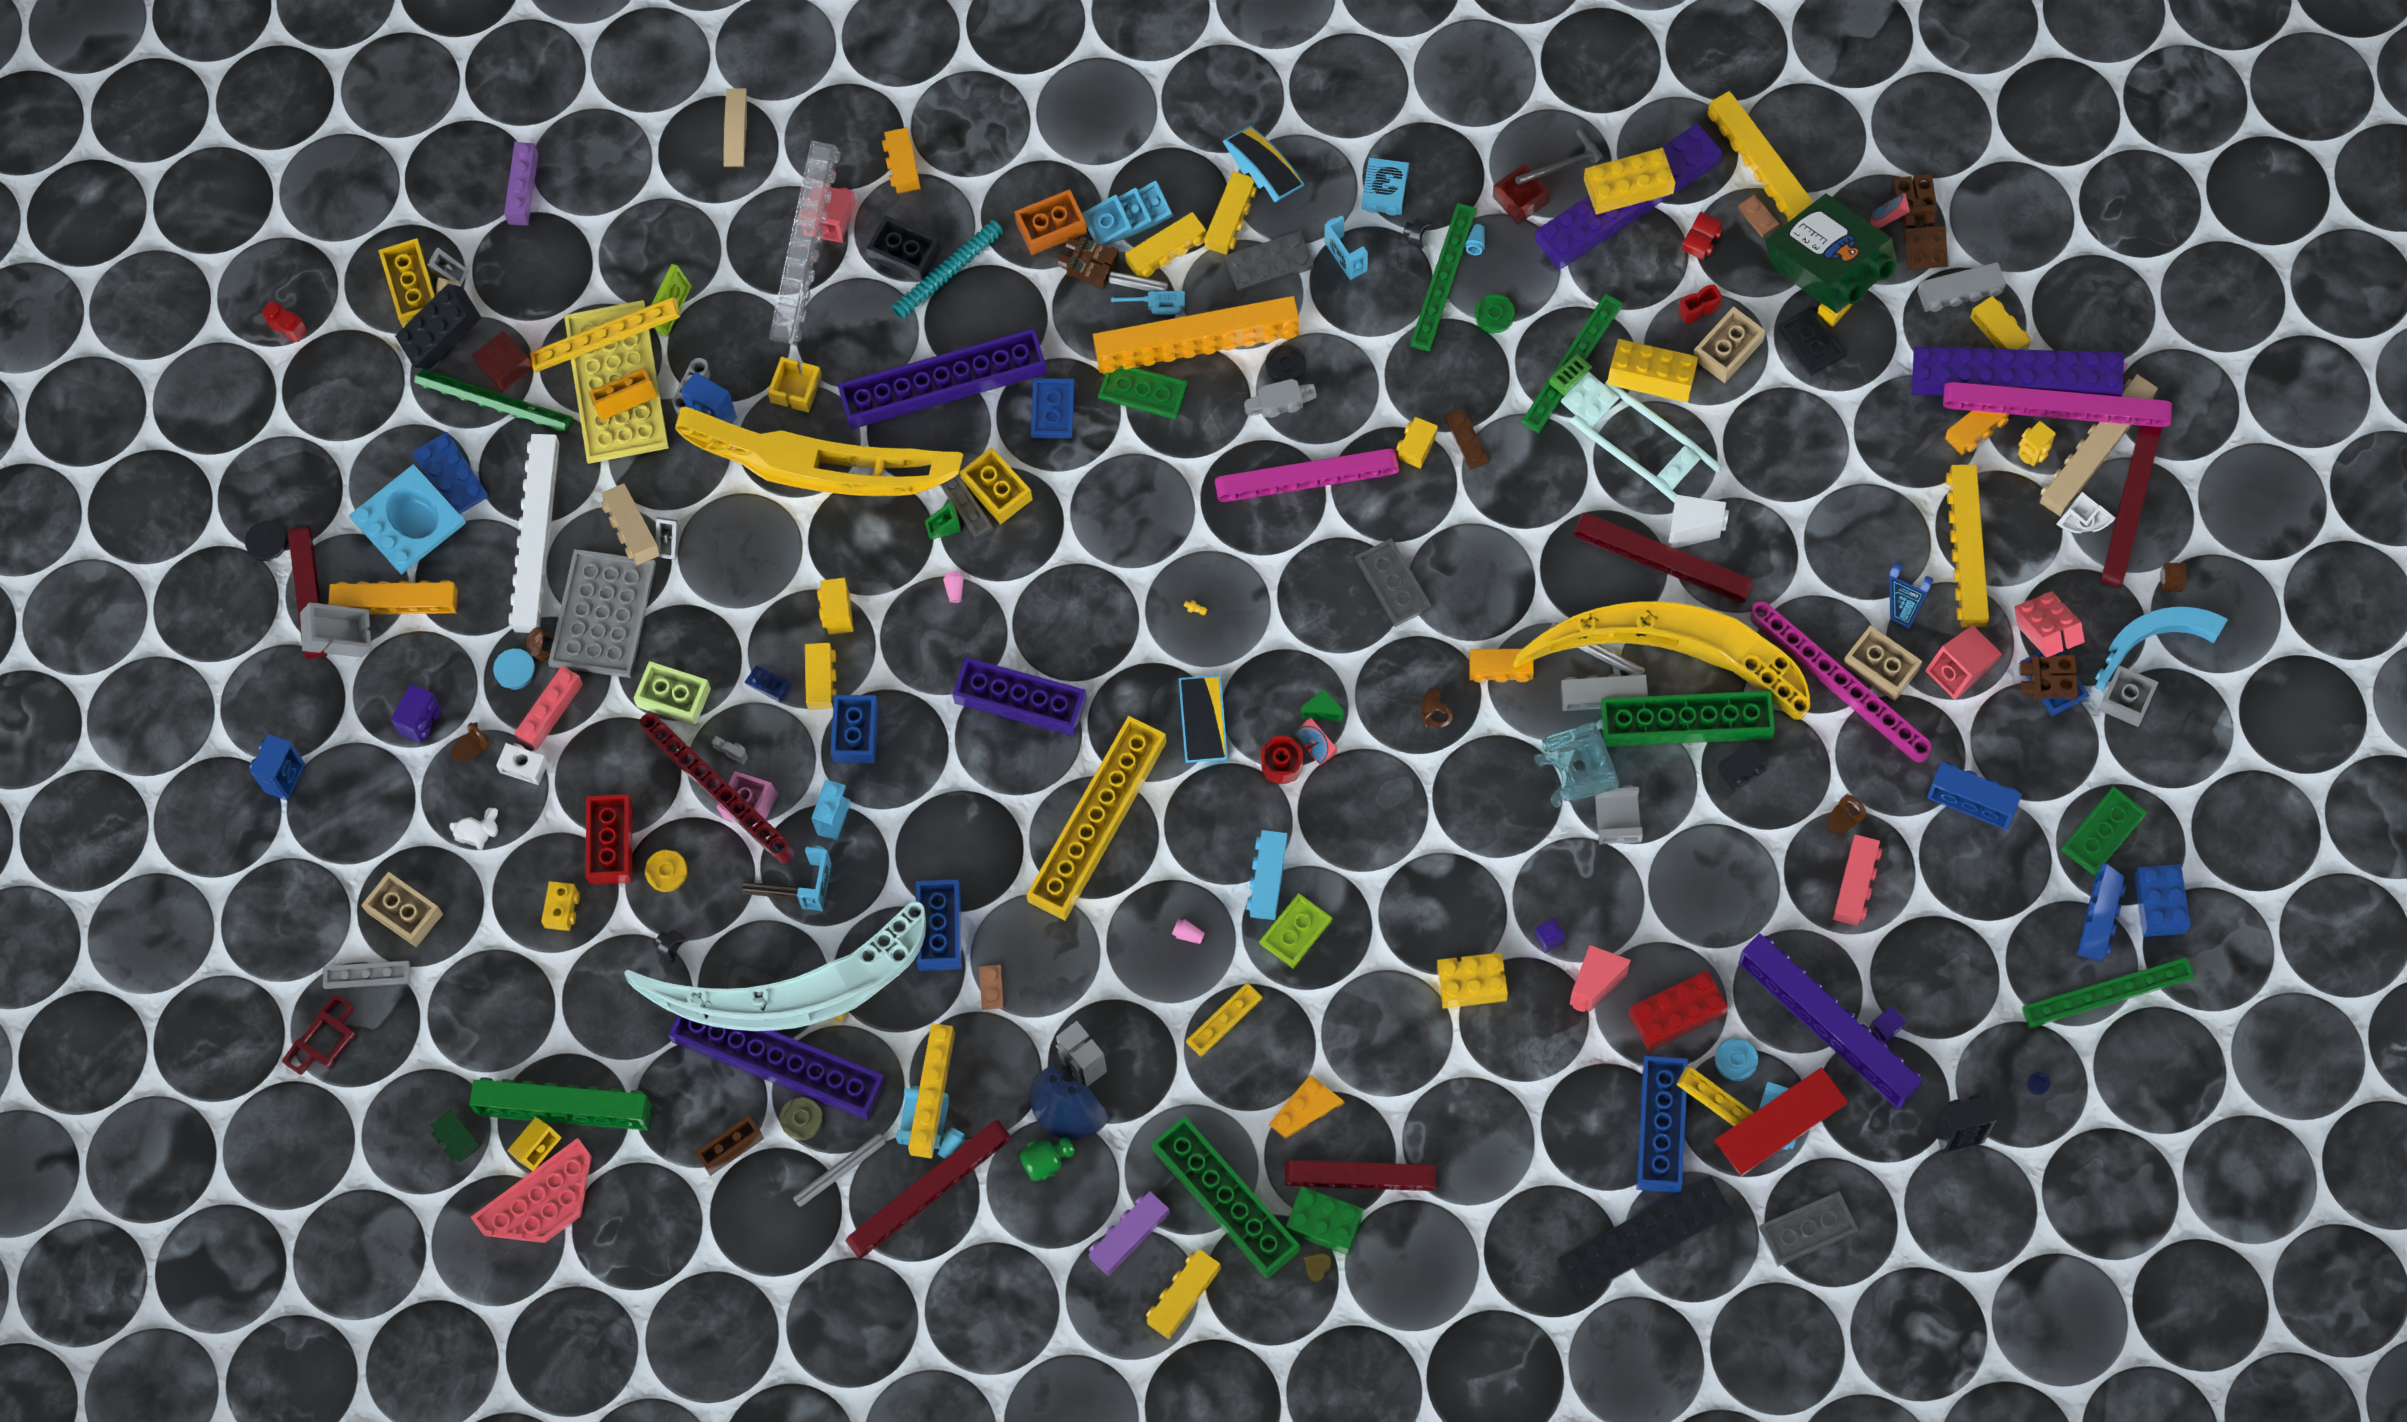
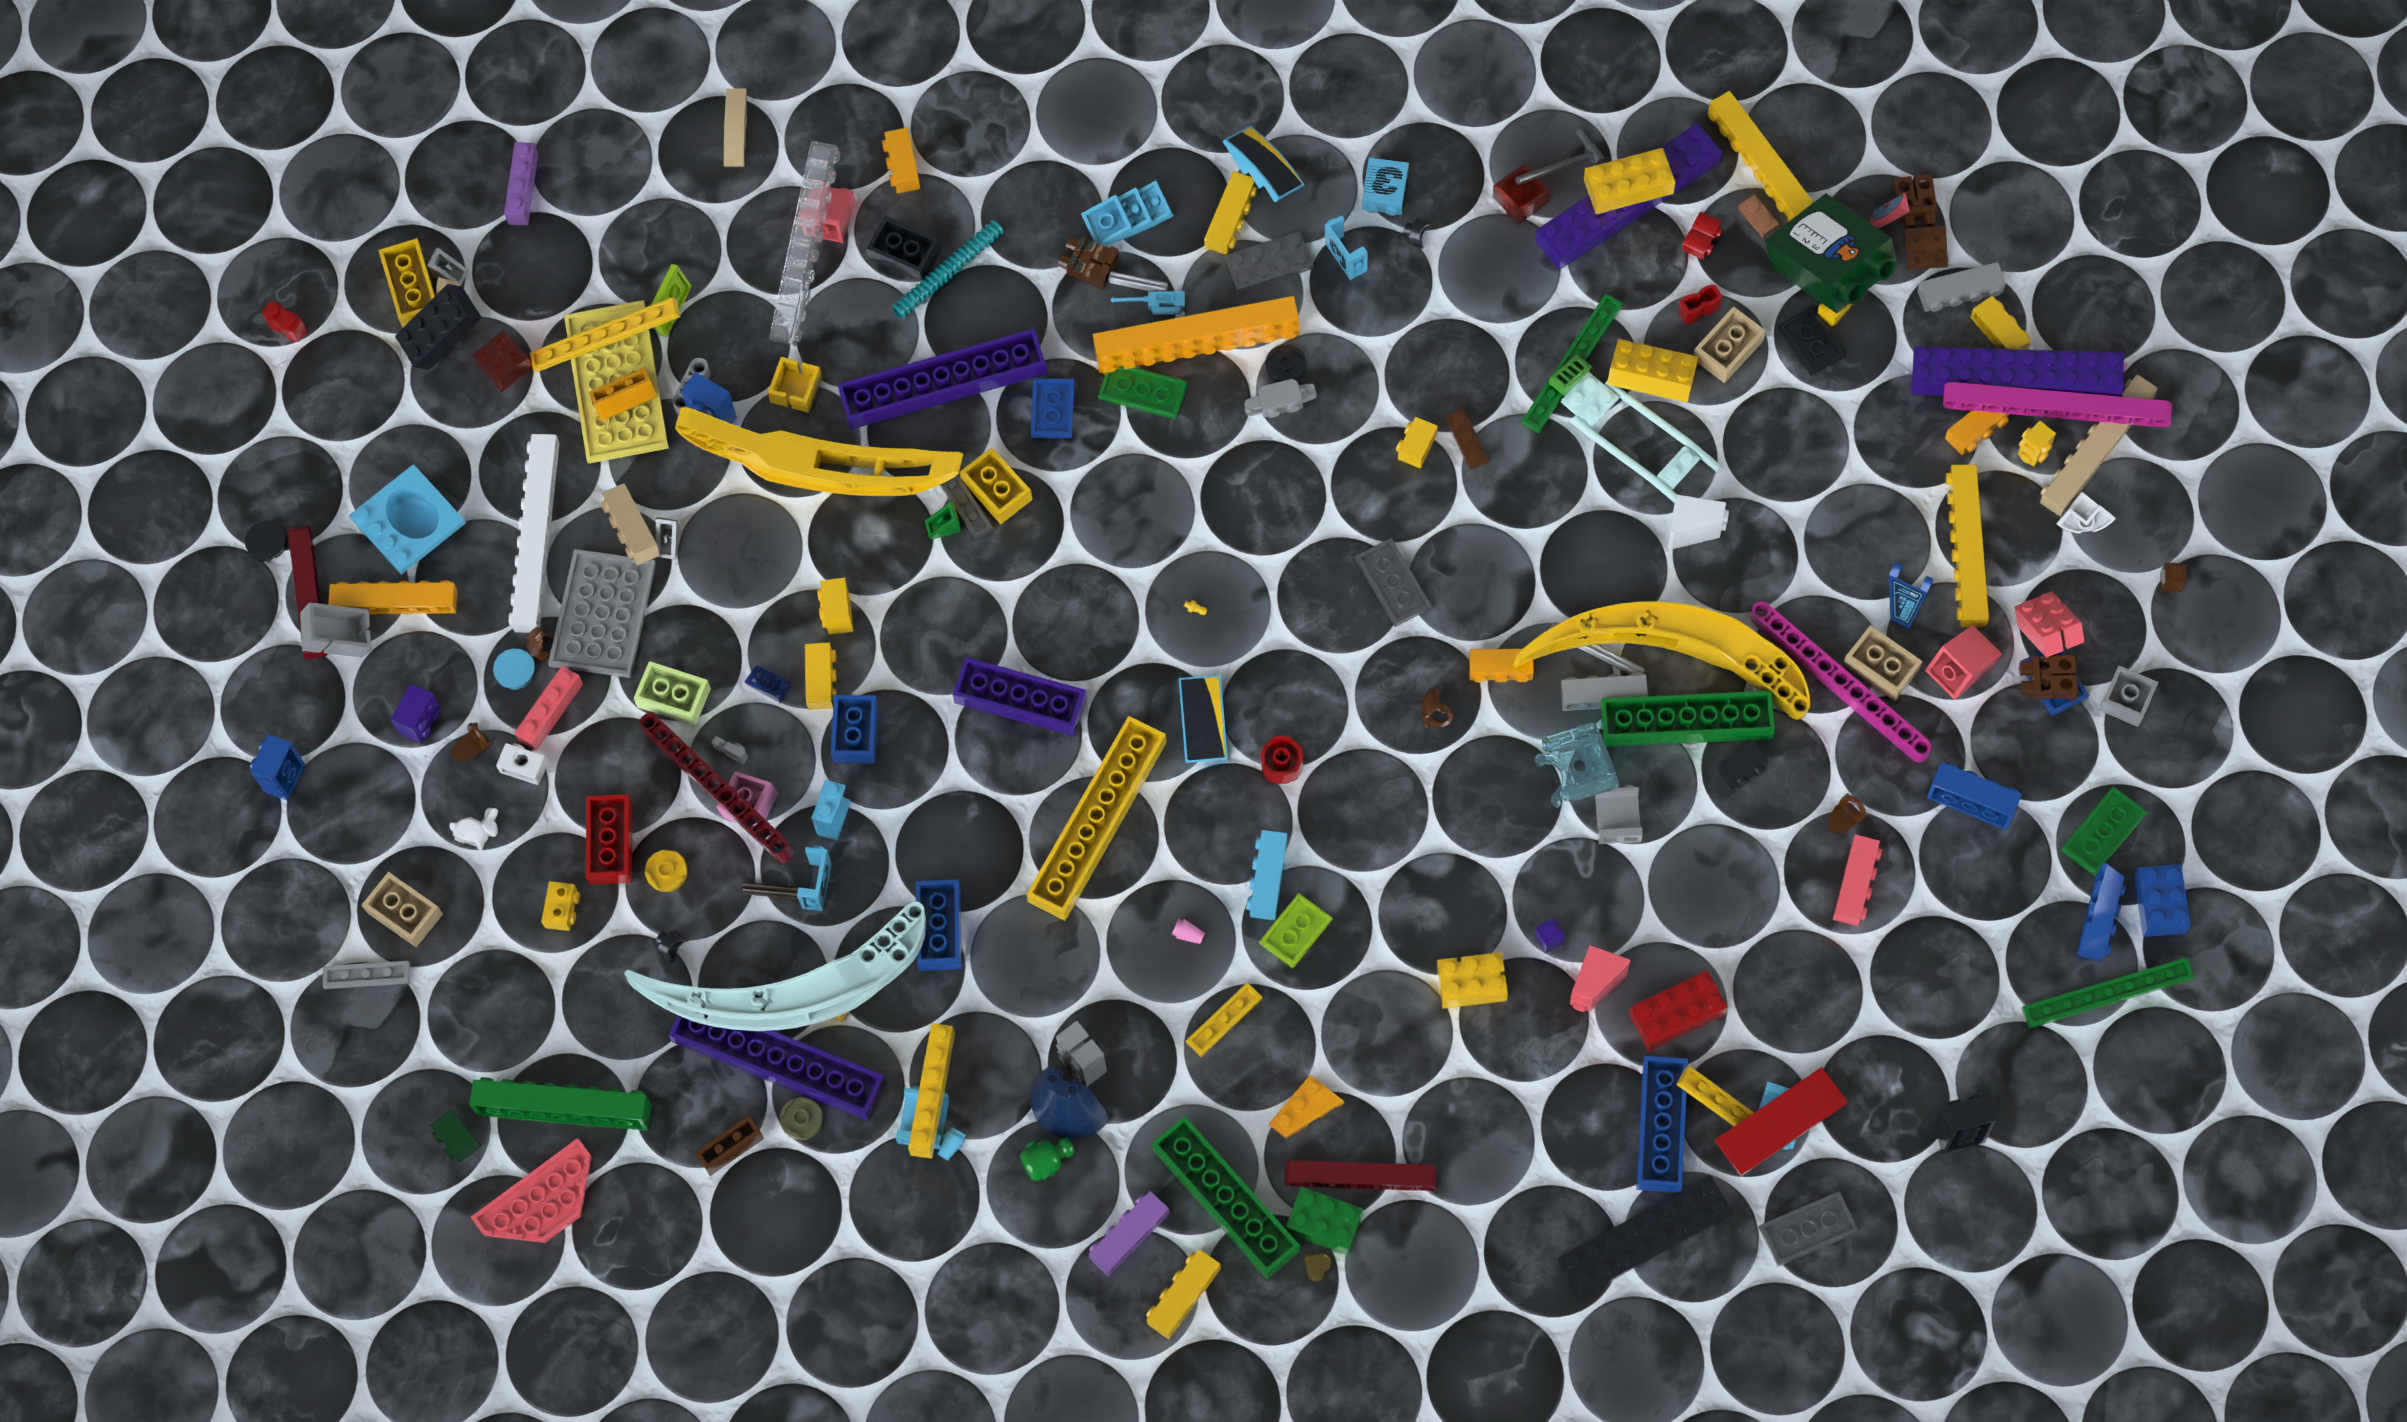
(313, 1054): dark red bar -> none
(450, 473): blue plate -> none
(489, 398): green plate -> none
(534, 1144): yellow brick -> none
(839, 1170): light grey axle -> none
(928, 1189): dark red beam -> none
(954, 585): bright pink cone -> none
(991, 987): nougat plate -> none
(1050, 222): orange brick -> none
(1166, 246): yellow brick -> none
(1306, 475): dark pink beam -> none
(1315, 741): slope -> none
(1322, 708): green slope -> none
(1443, 277): green plate -> none
(1476, 241): medium azure cone -> none
(1494, 313): green tile -> none
(1663, 558): dark red beam -> none
(1736, 1059): medium azure tile -> none
(1830, 1021): dark purple brick -> none
(1887, 1025): dark purple brick -> none
(2038, 1083): clear blue tile -> none
(2130, 506): dark red beam -> none
(2172, 619): medium azure arch -> none

